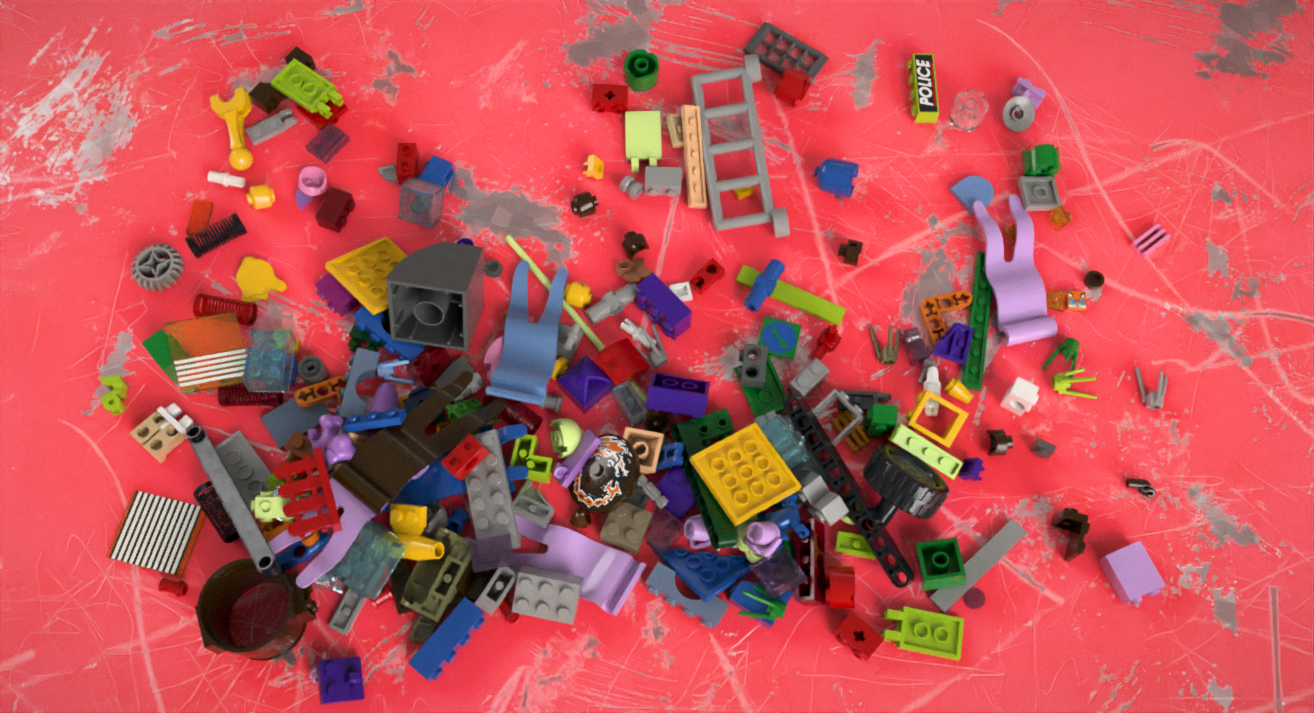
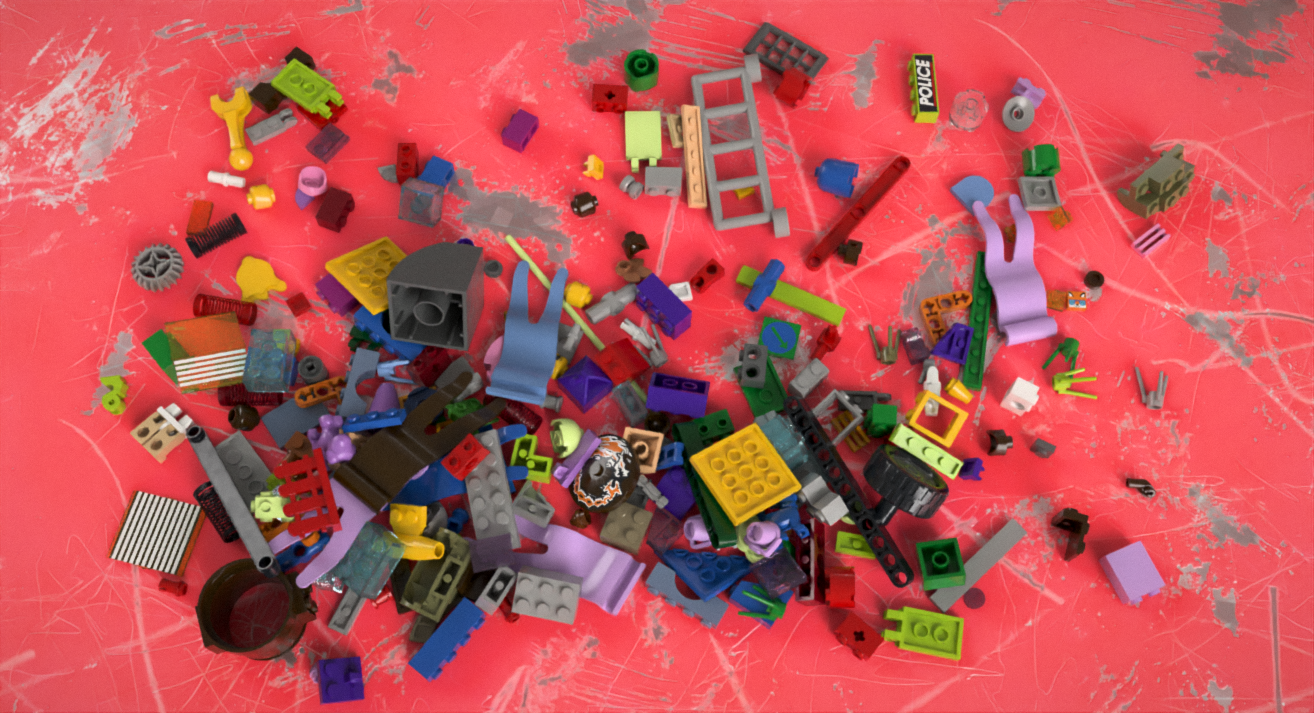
(243, 417): none -> dark brown head
(298, 304): none -> red tile
(520, 130): none -> magenta brick
(850, 221): none -> red beam
(1167, 181): none -> olive piece

